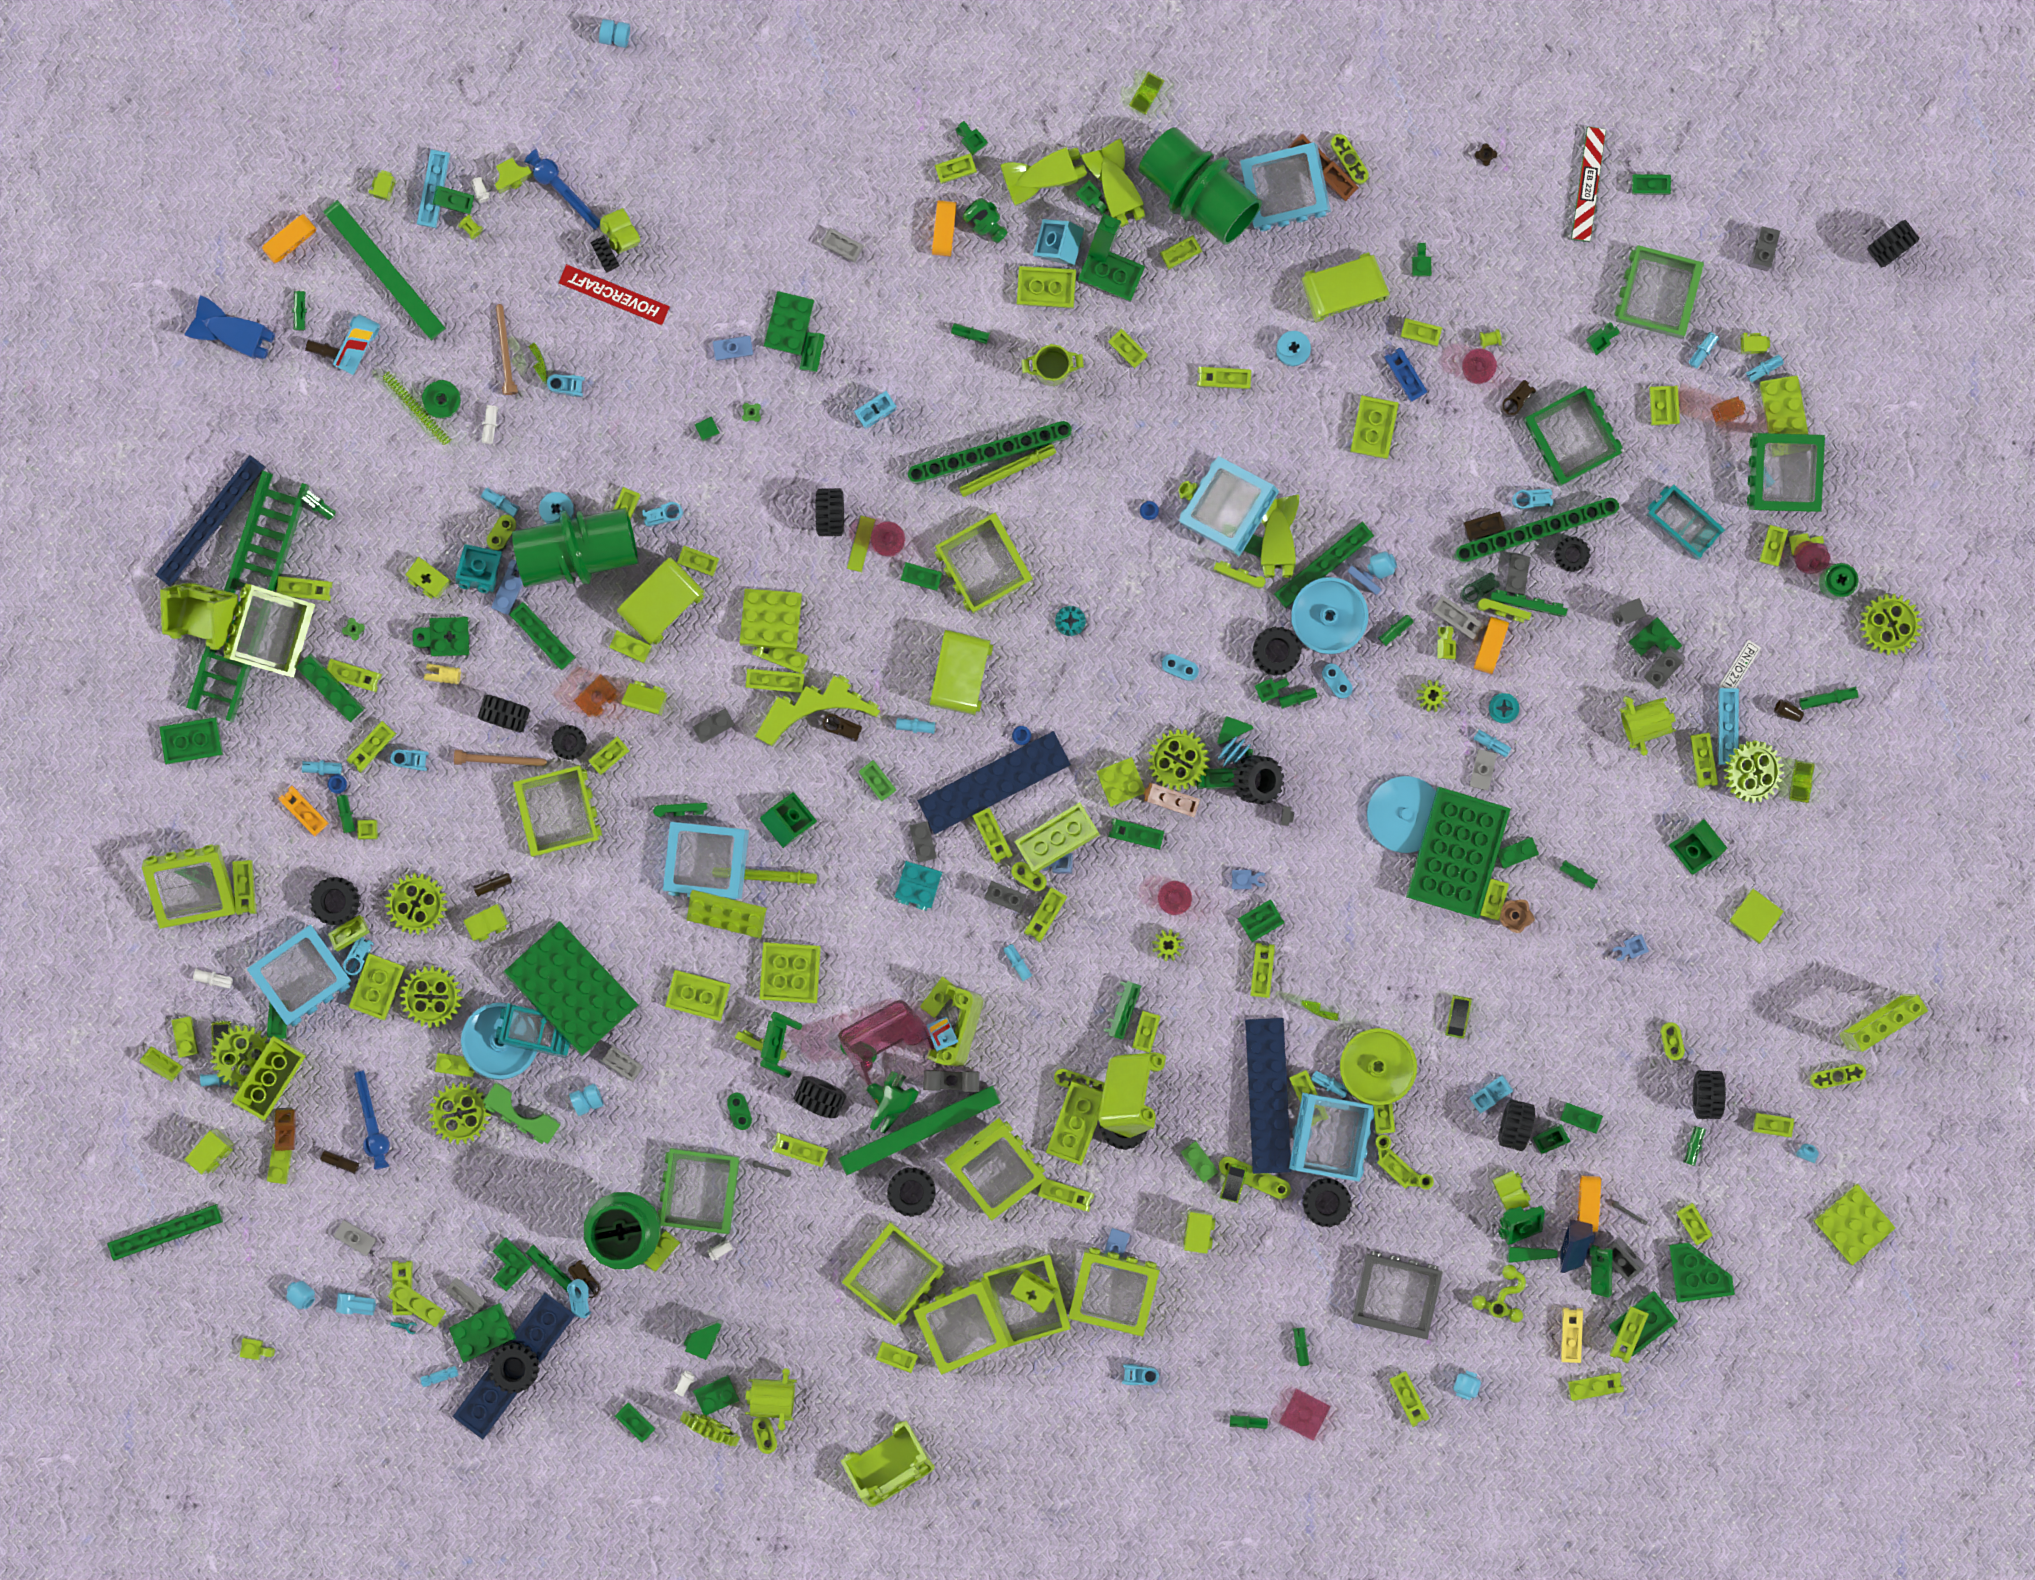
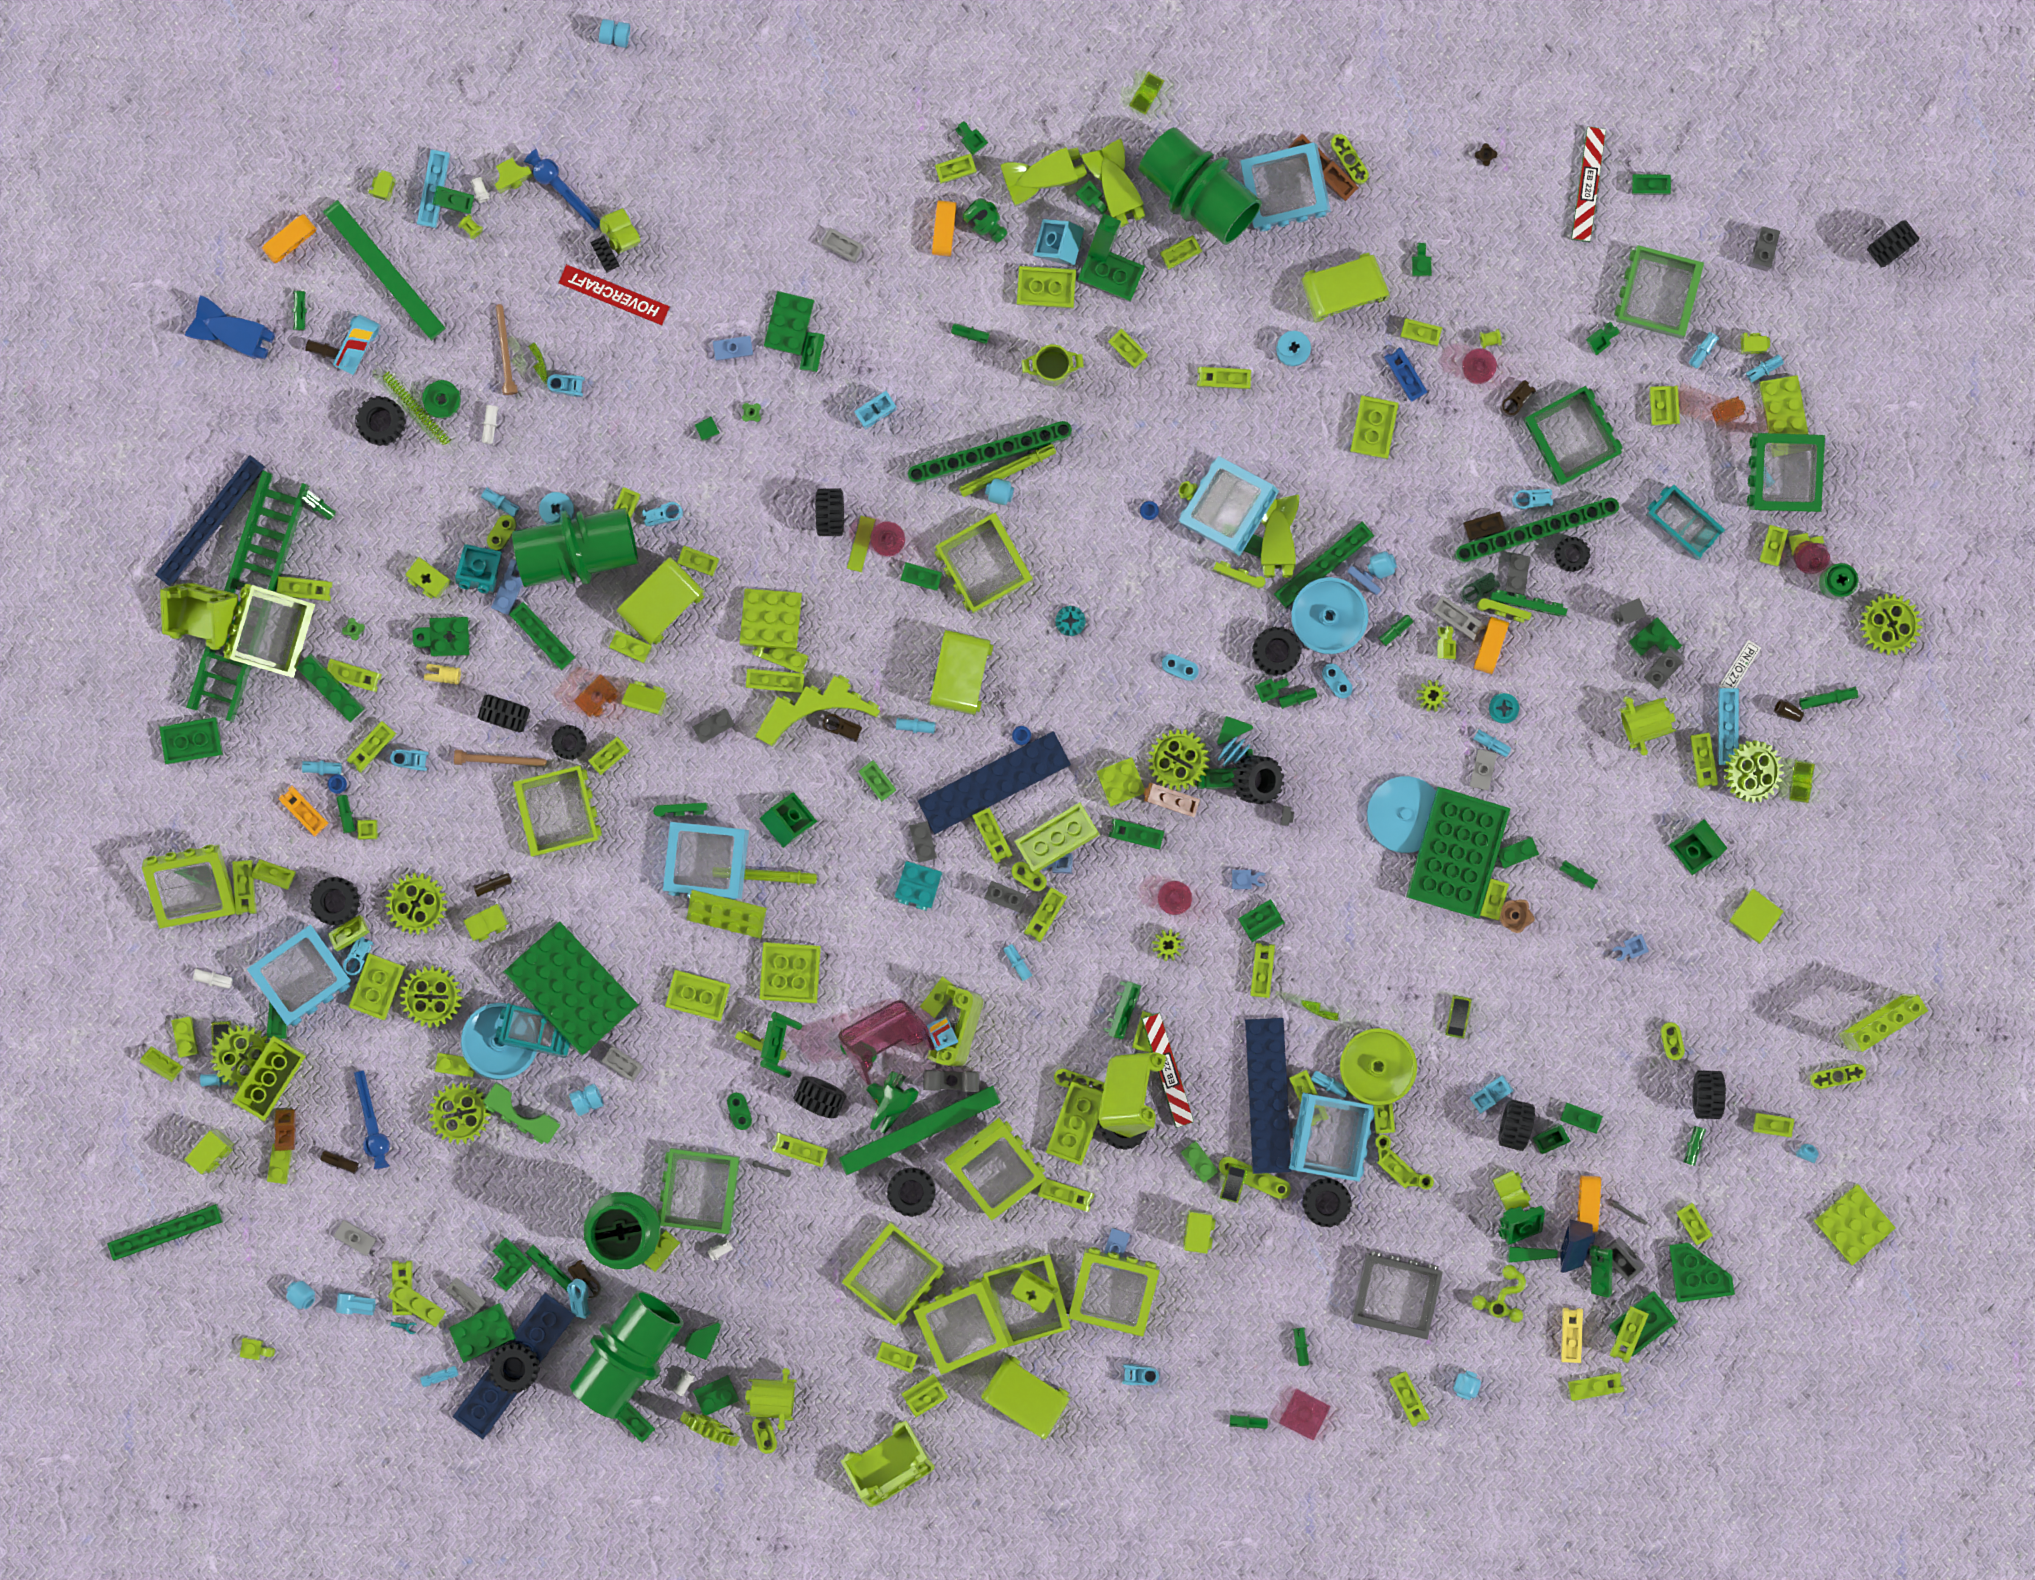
(273, 874): none -> lime plate
(369, 409): none -> black tyre
(626, 1354): none -> green piece
(924, 1395): none -> lime plate
(999, 491): none -> medium azure head
(1025, 1397): none -> lime windscreen
(1169, 1074): none -> tile

